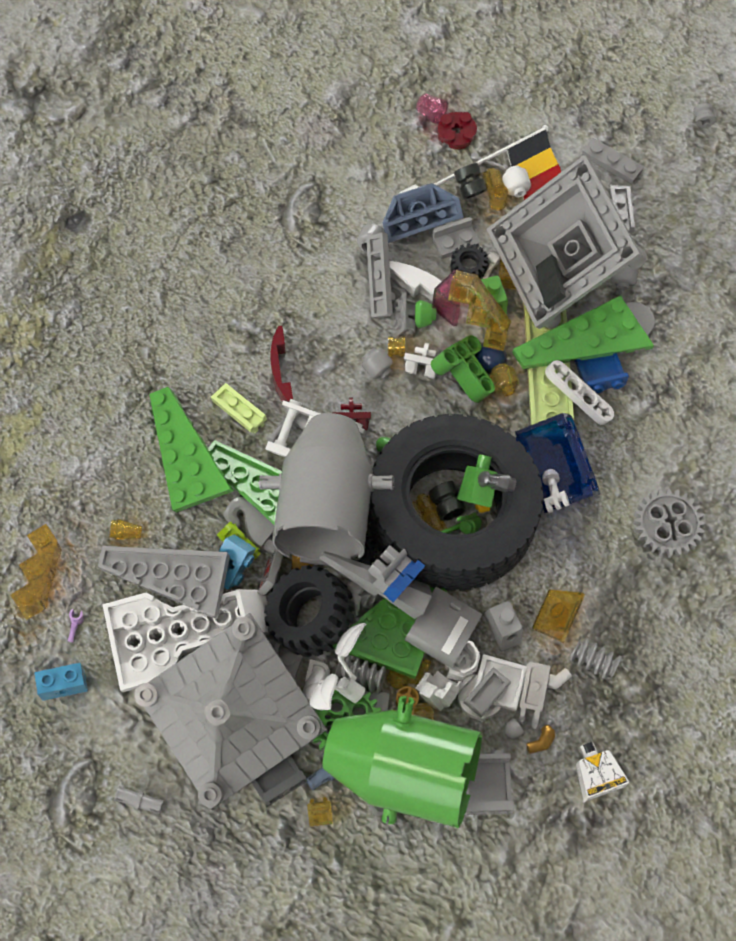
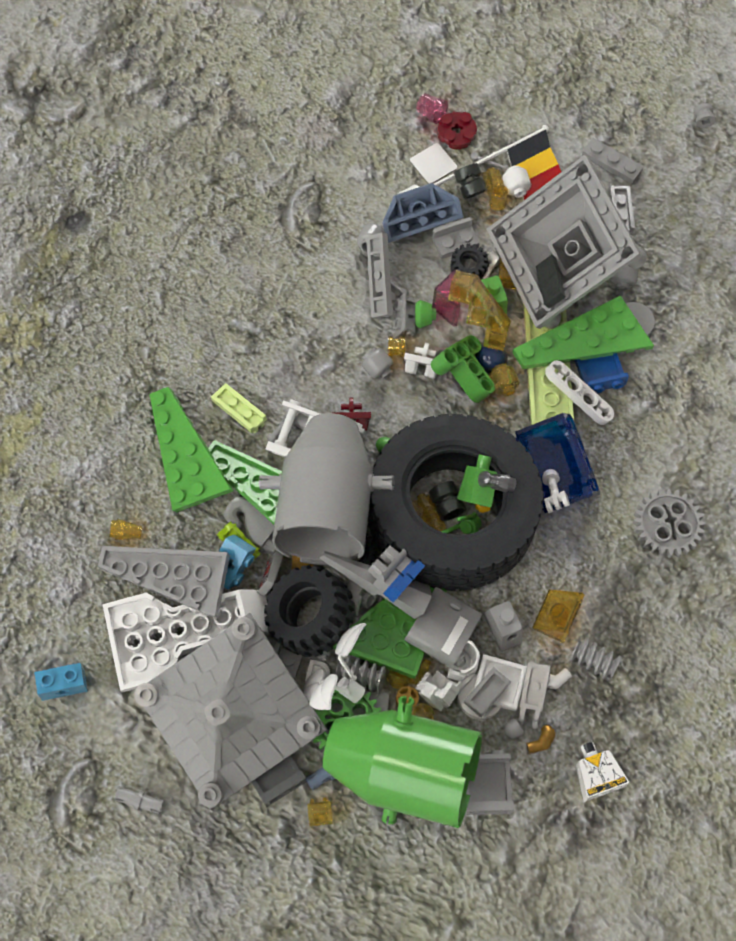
(39, 572): clear yellow brick -> none
(75, 622): lavender hand -> none
(278, 347): dark red slope -> none
(413, 280): white slope -> none
(433, 163): none -> white sticker

